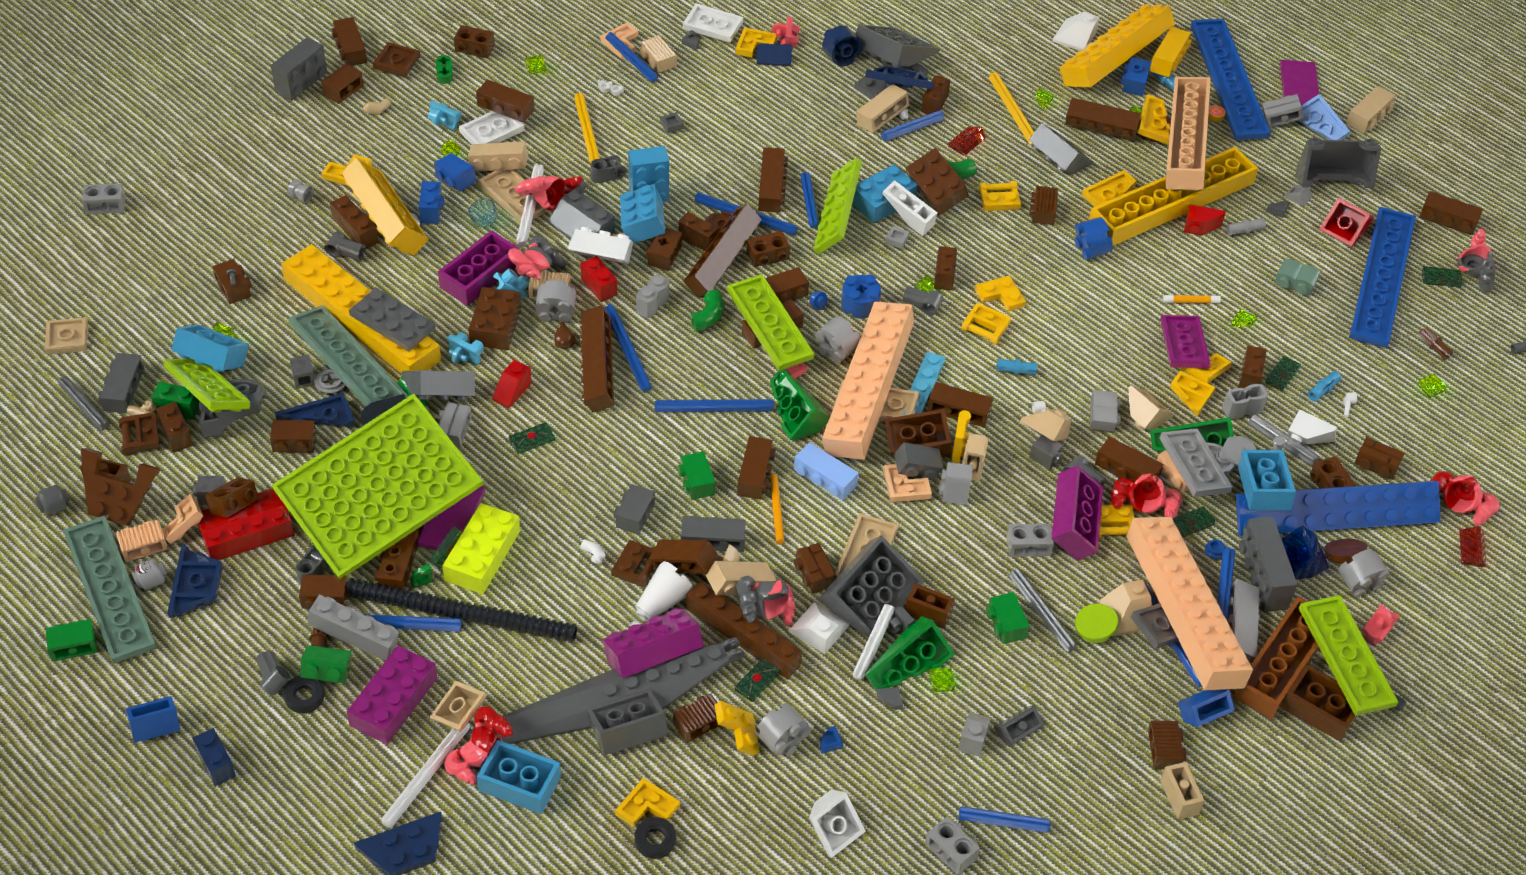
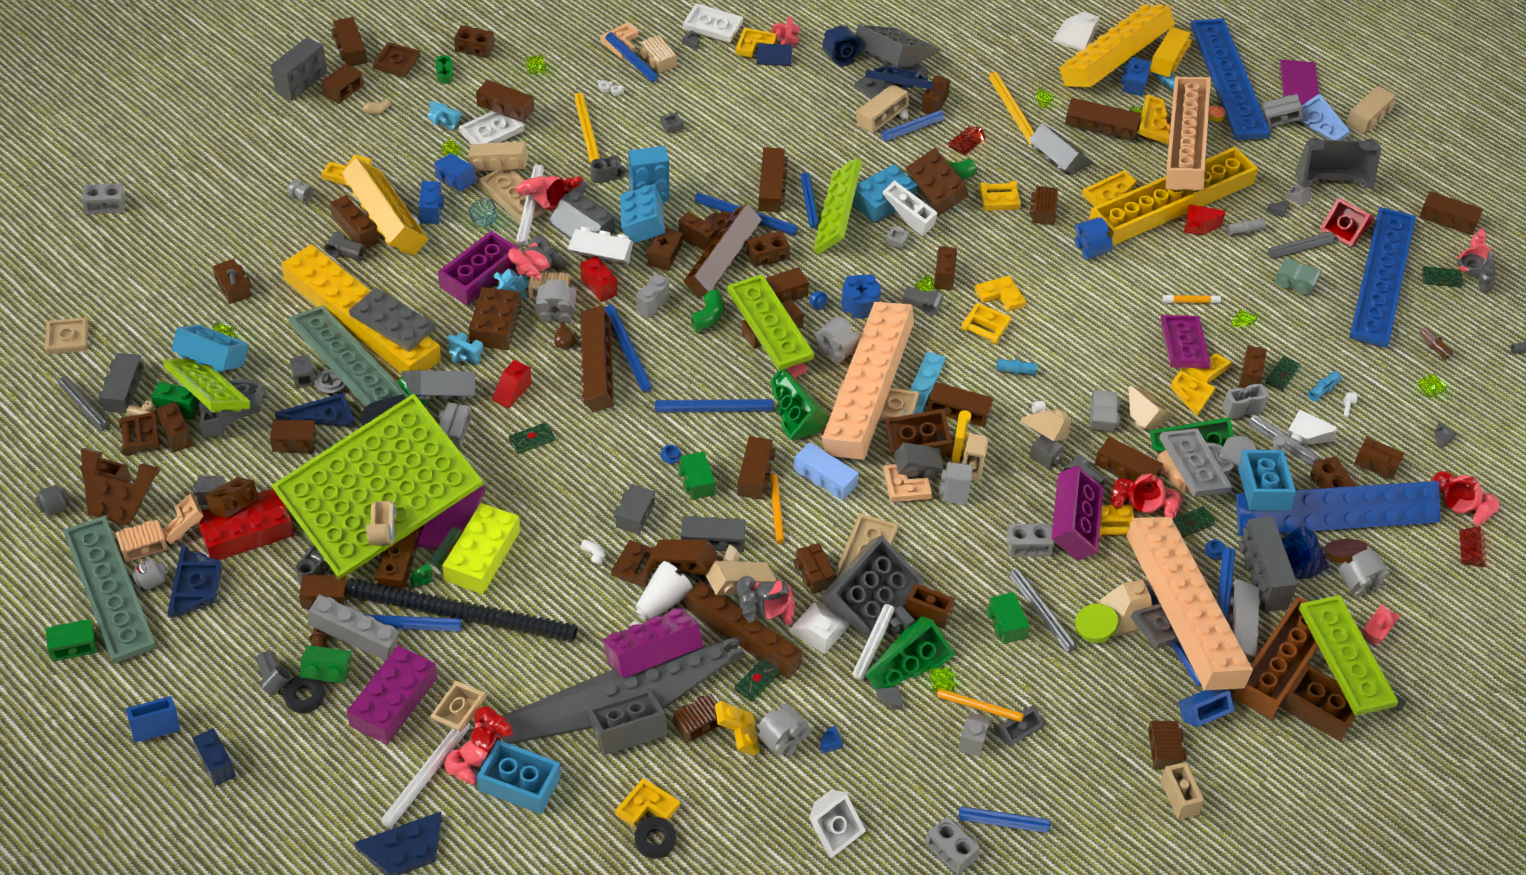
(382, 526): none -> tan animal
(670, 454): none -> blue plate
(980, 705): none -> light orange bar
(1301, 244): none -> dark grey axle
(1443, 435): none -> dark grey tile

